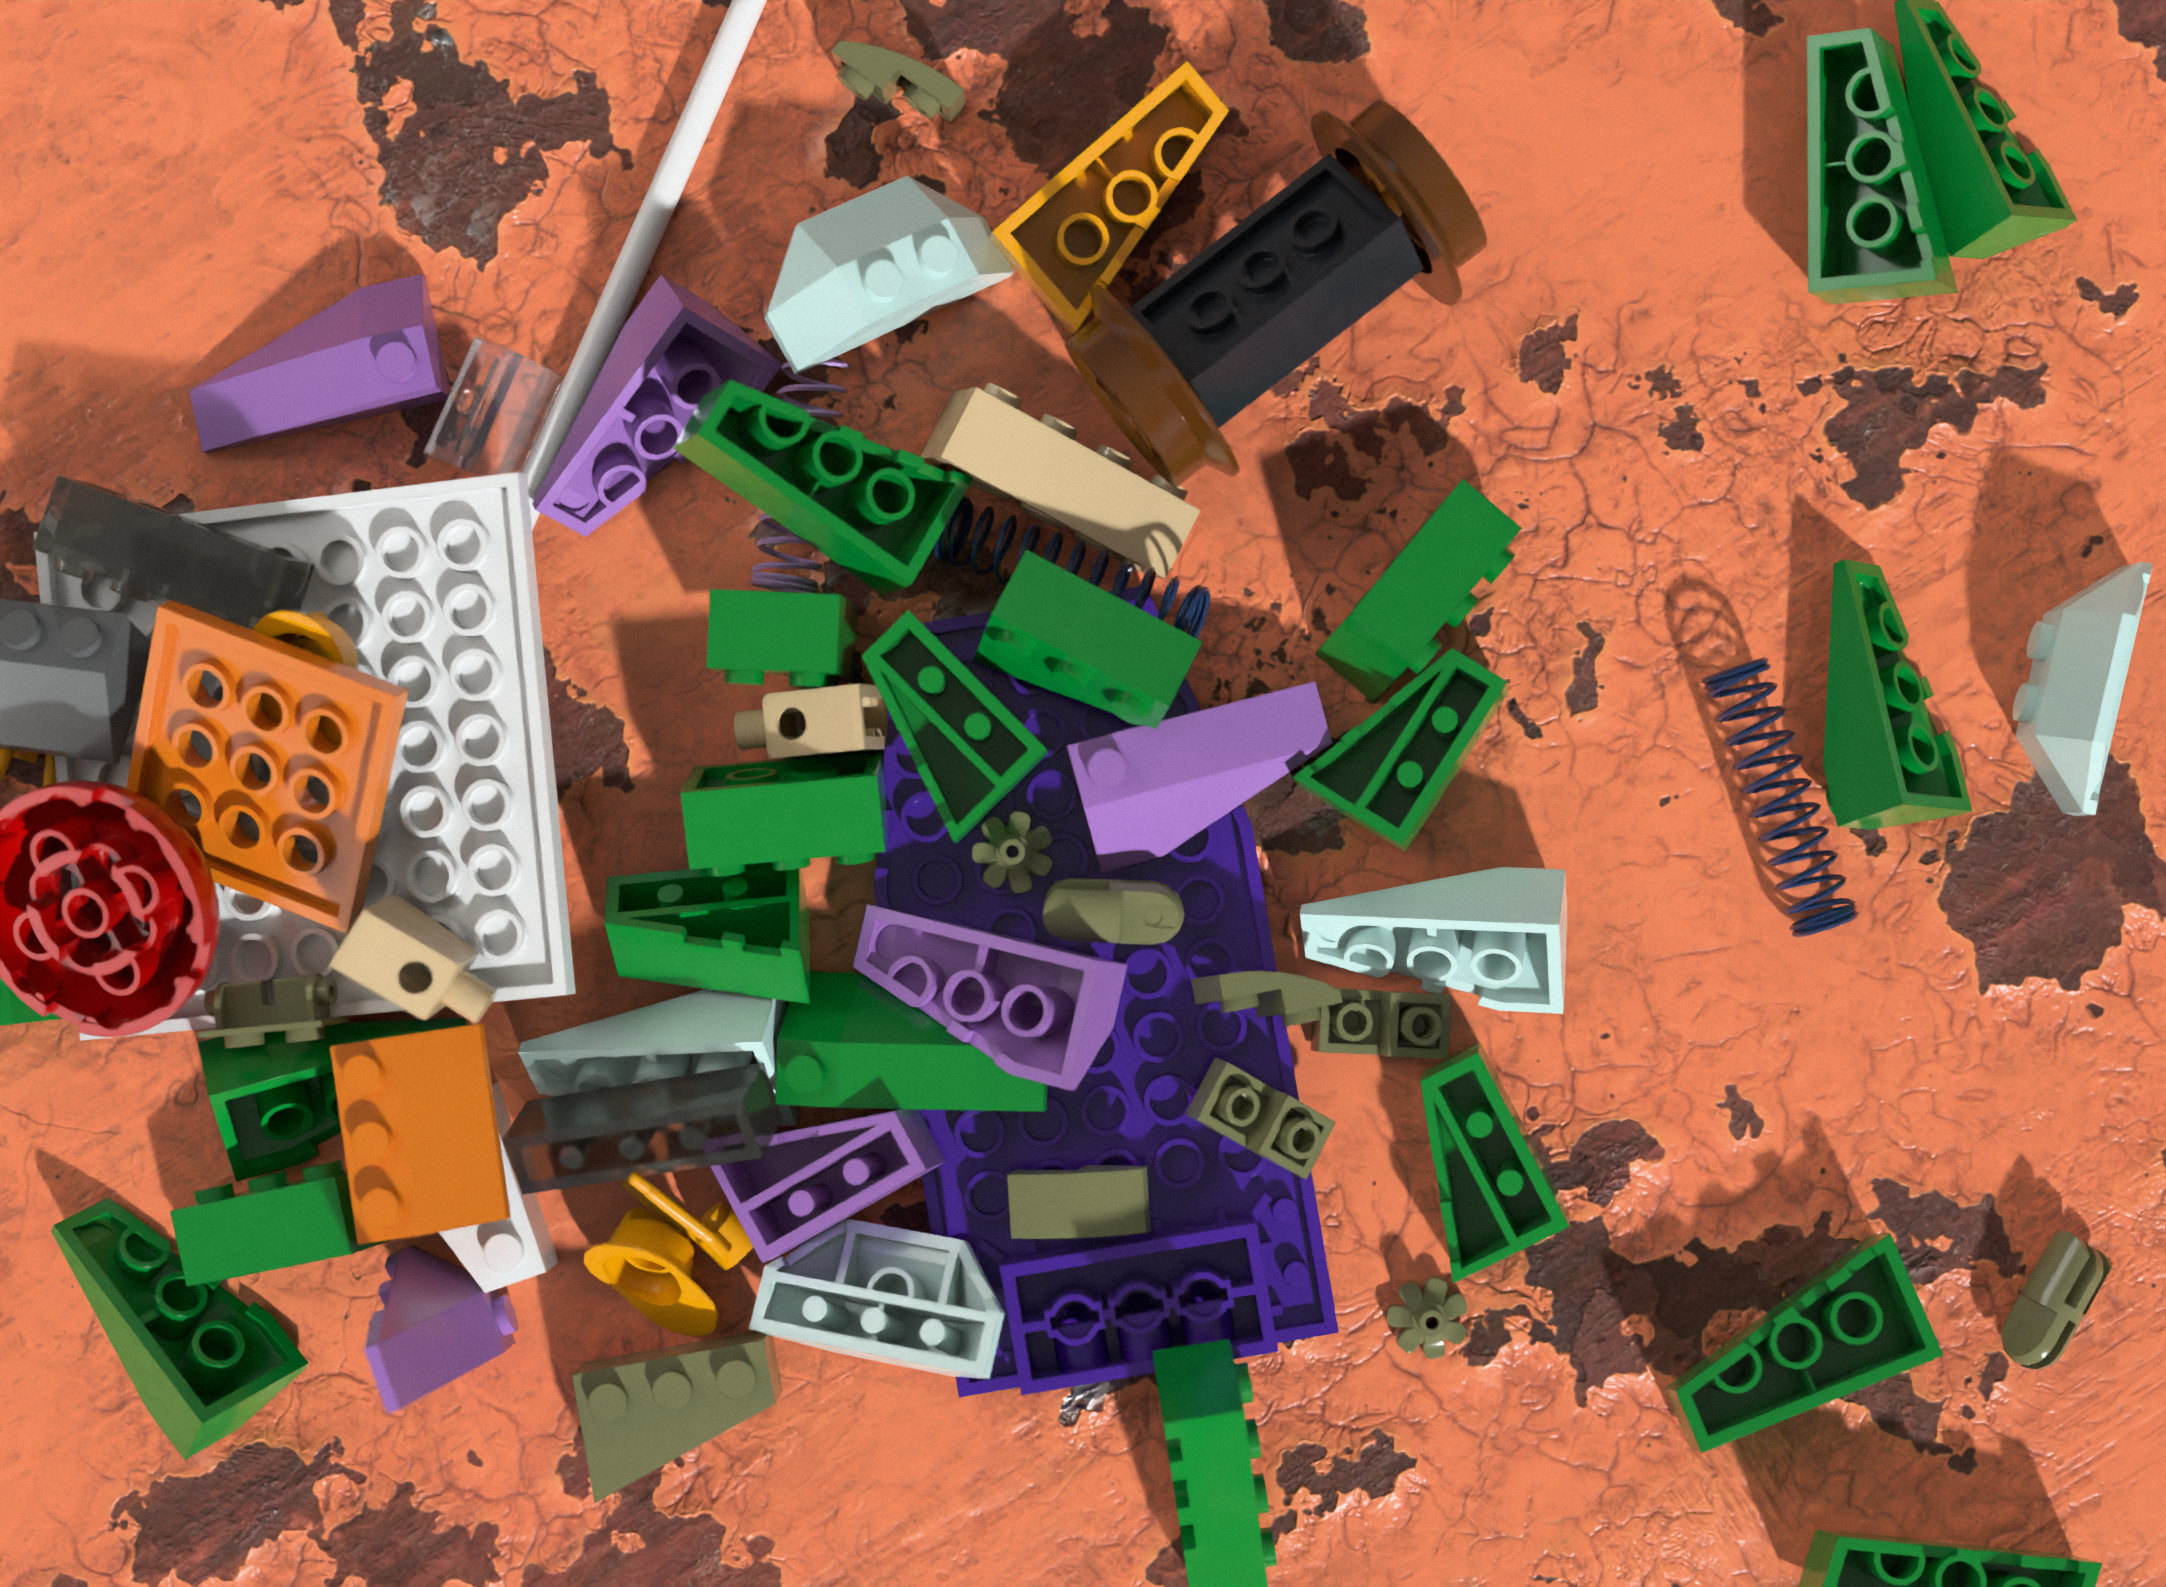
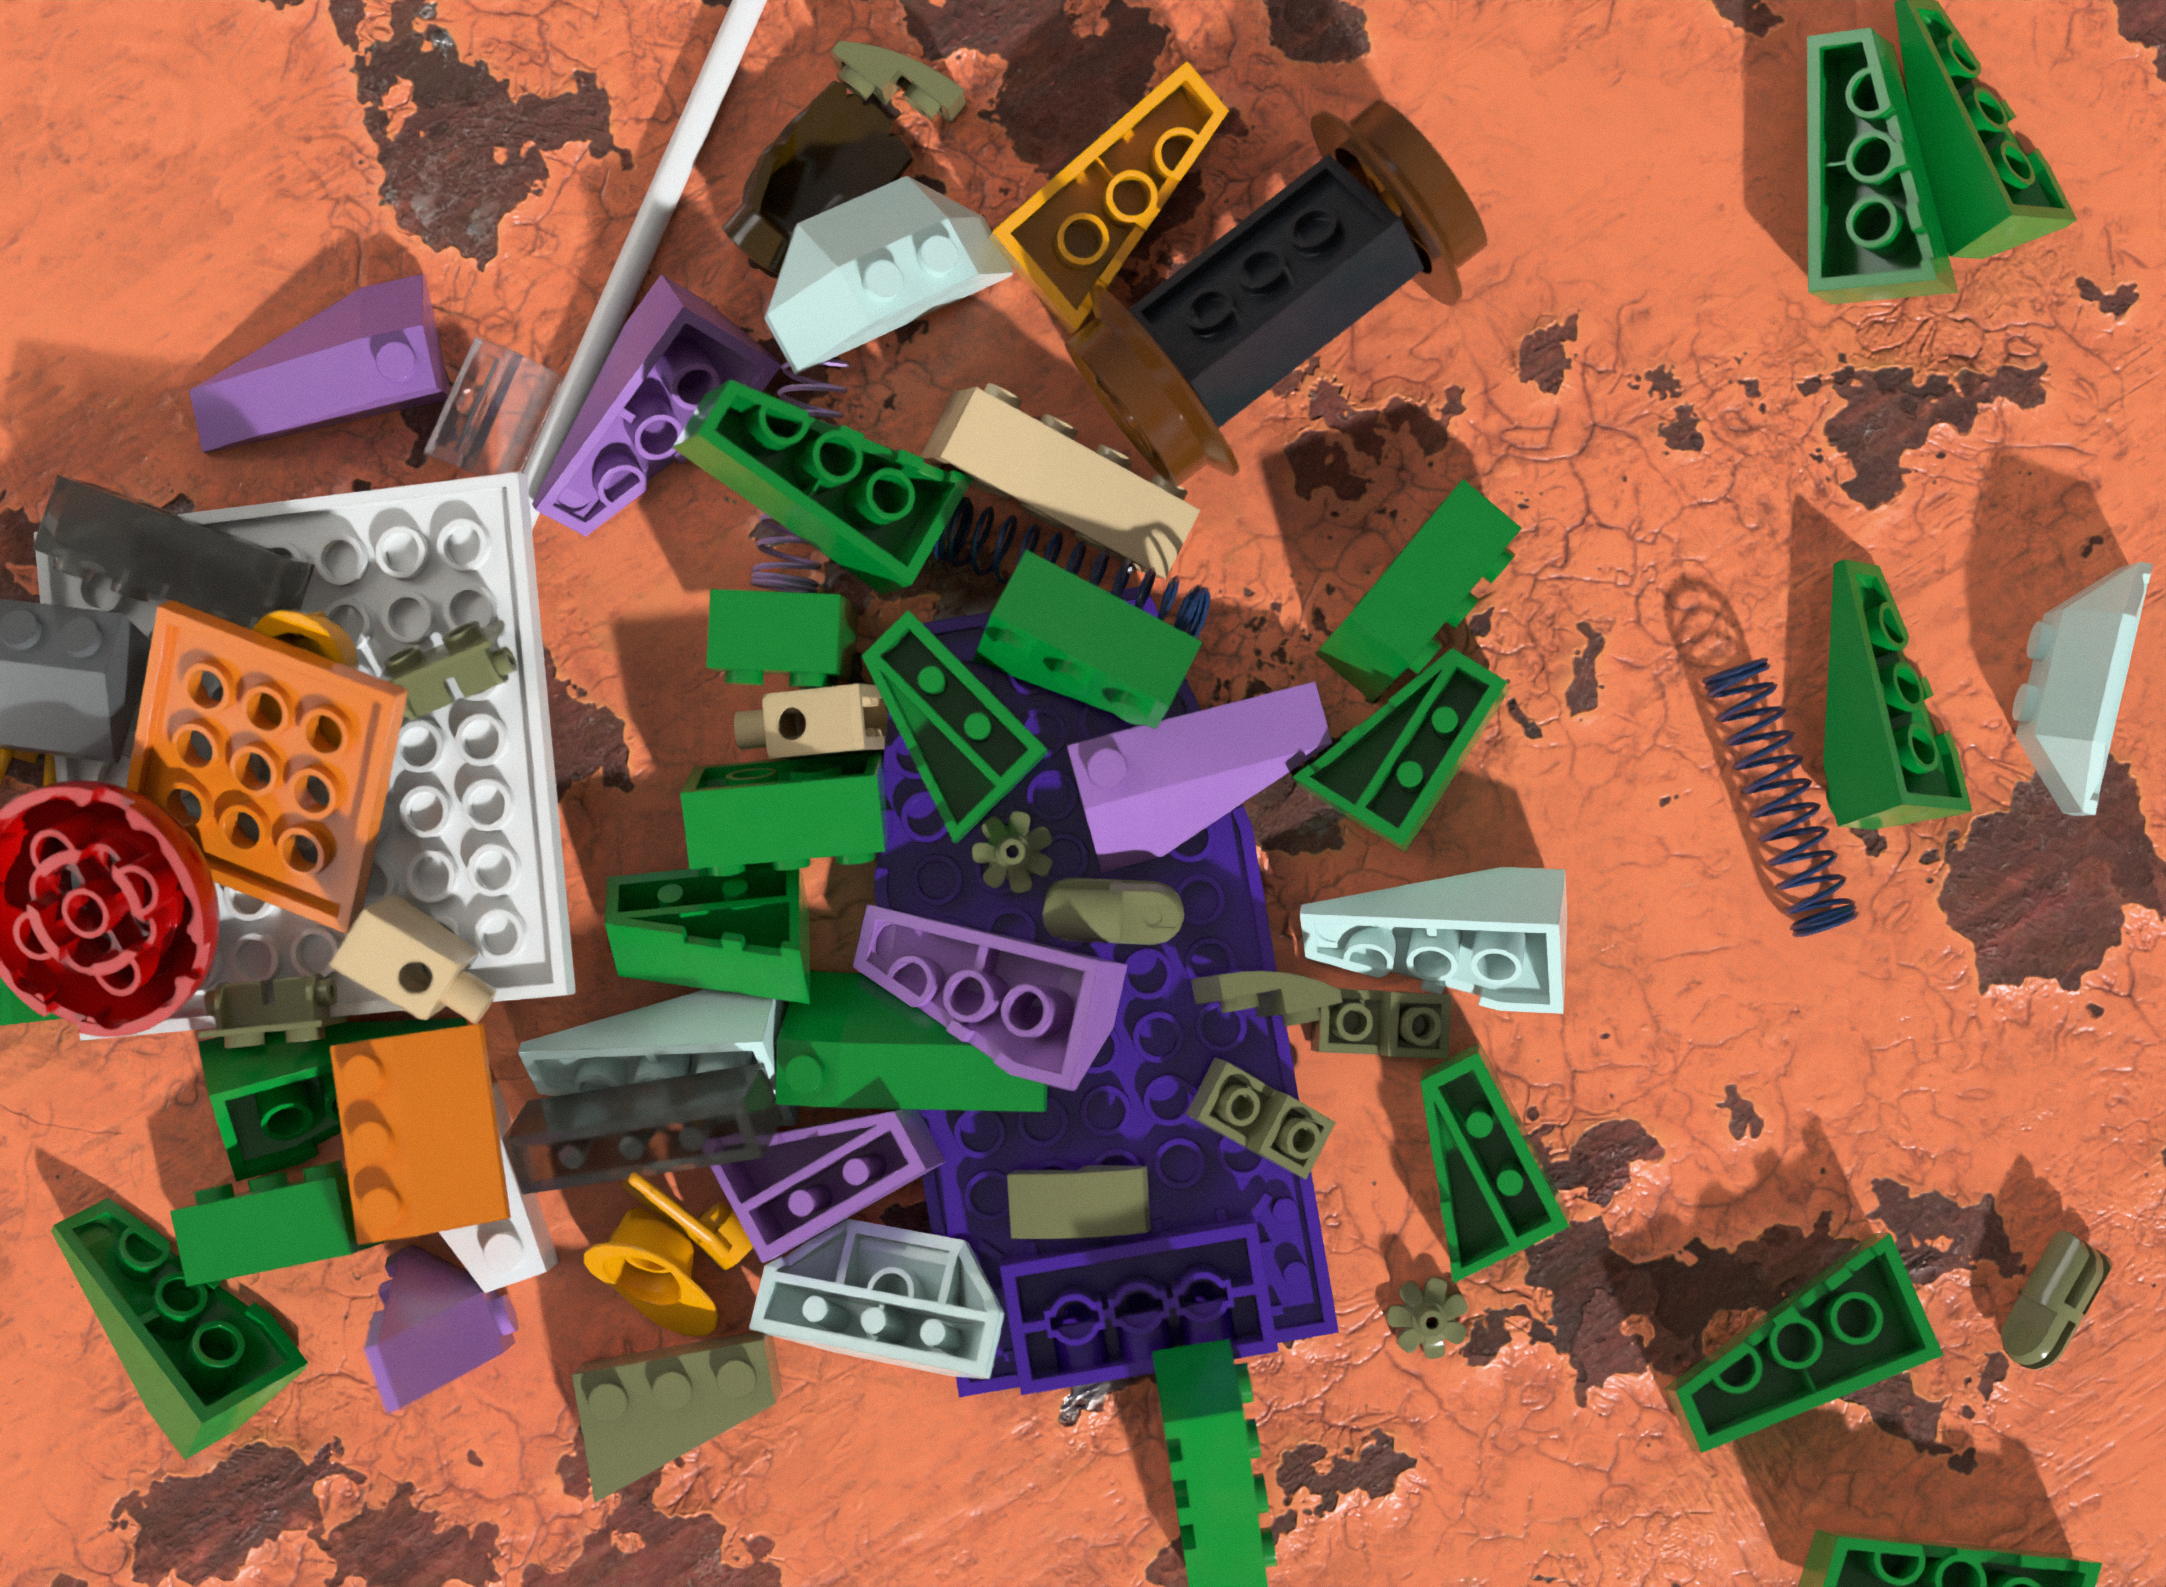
(466, 655): none -> olive hinge
(816, 163): none -> dark brown hair

